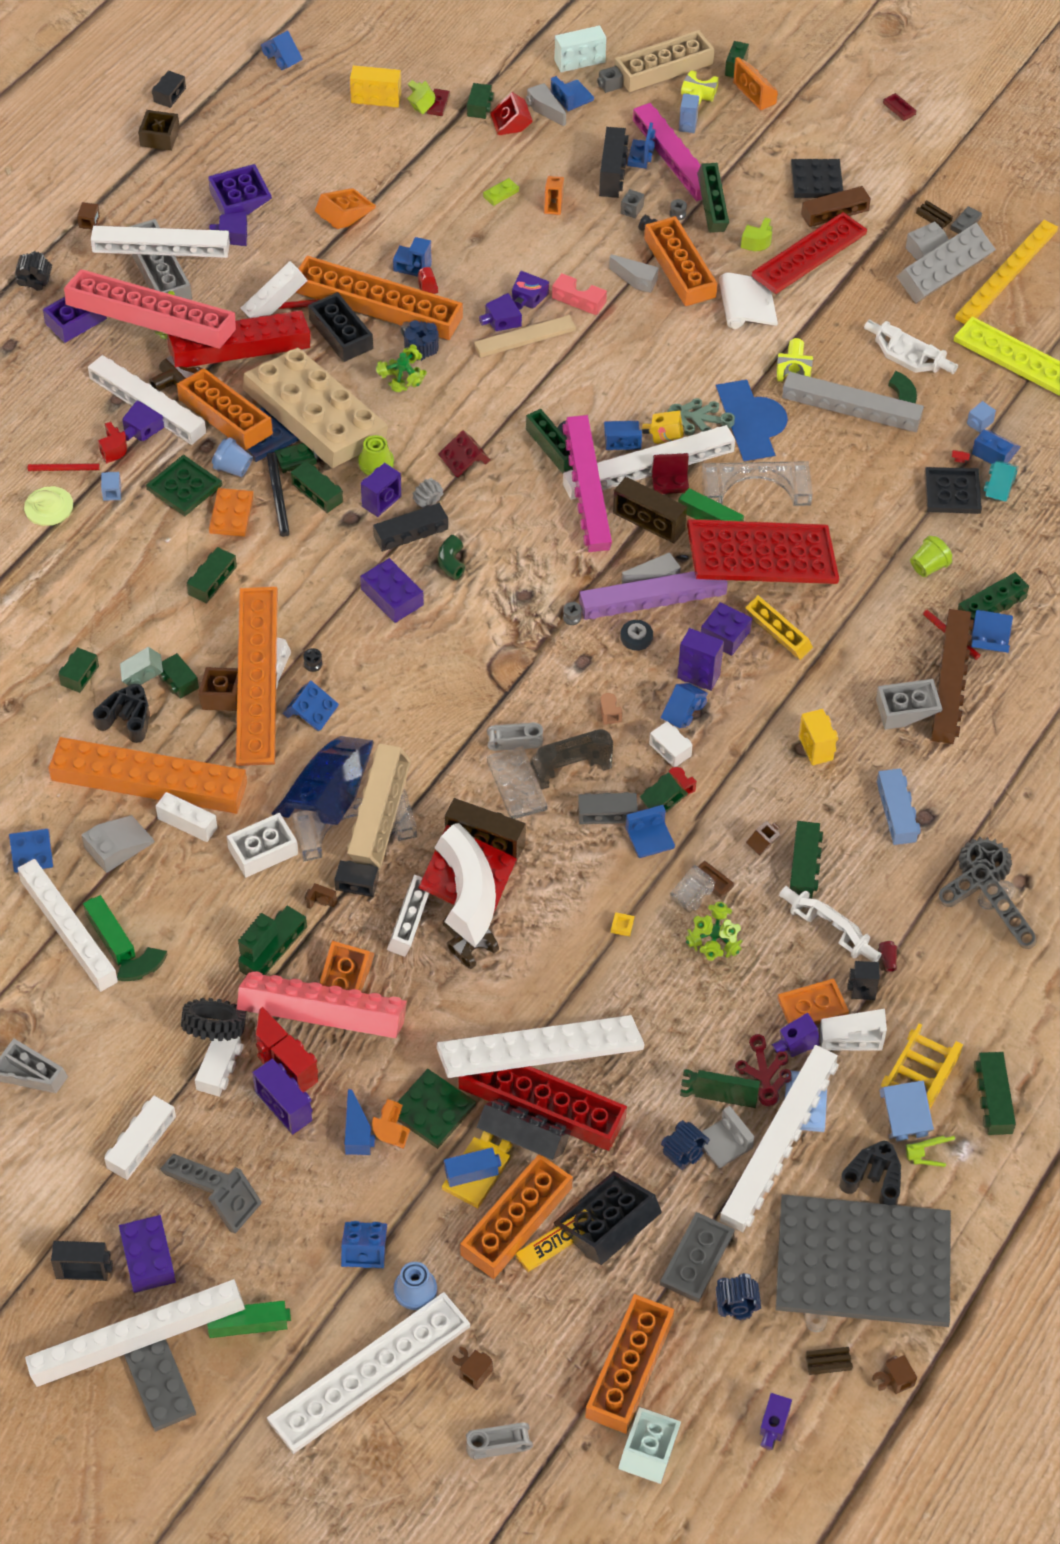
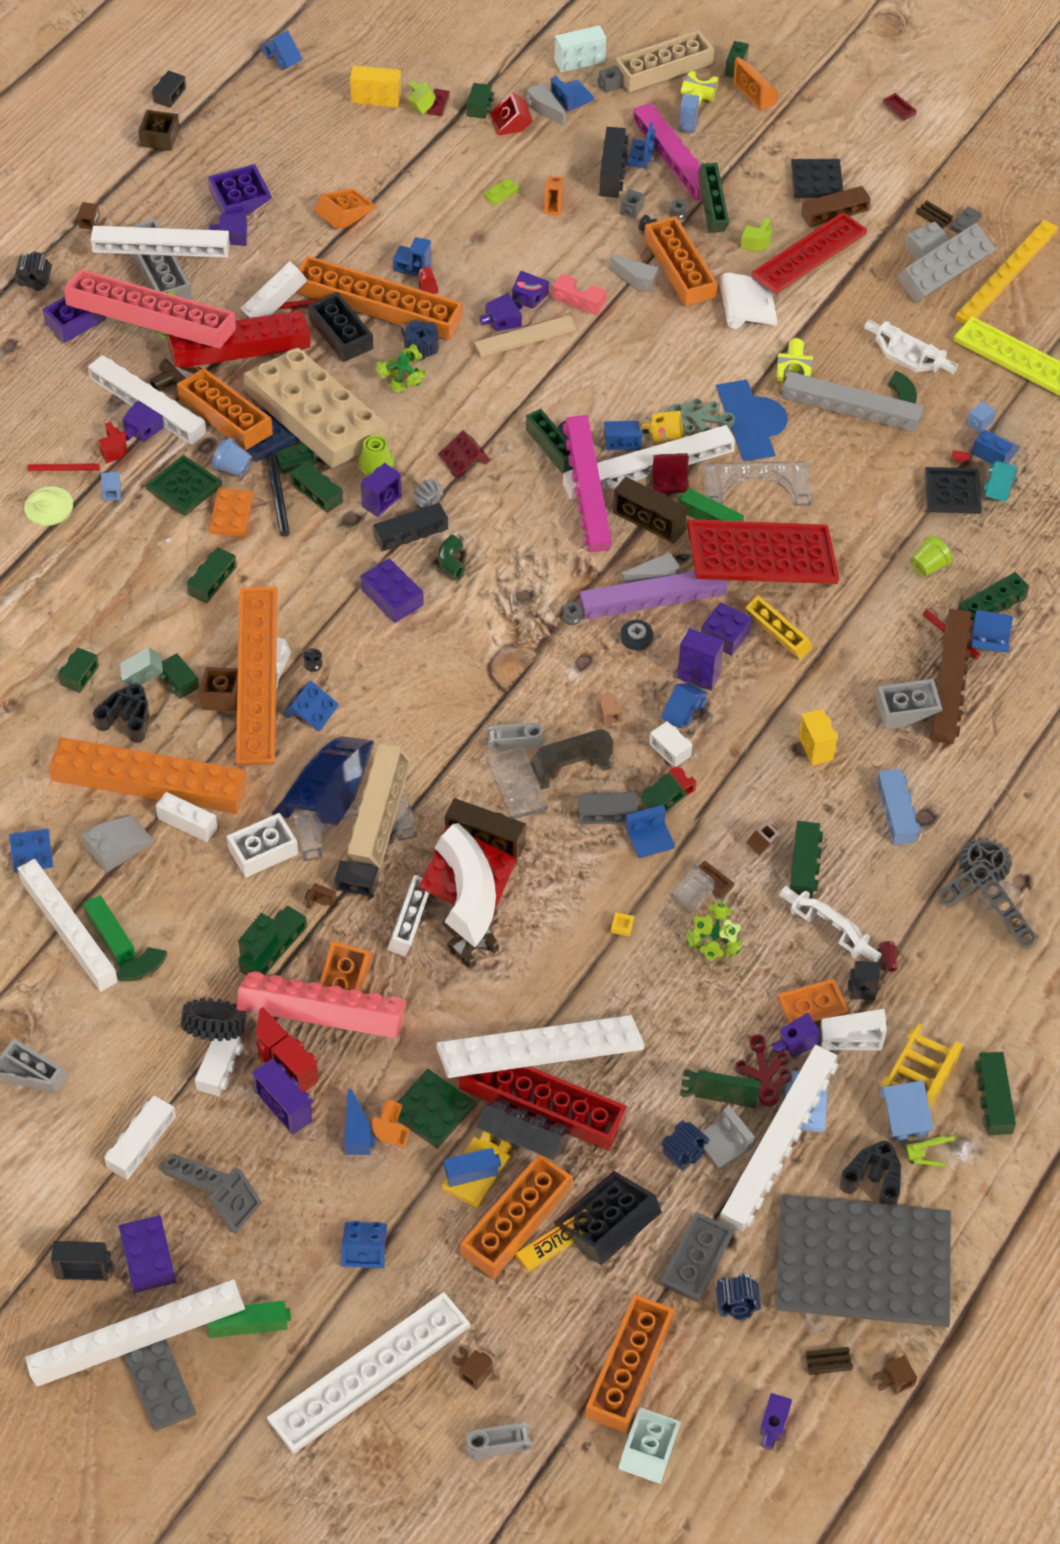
(417, 1293): medium blue piece -> none

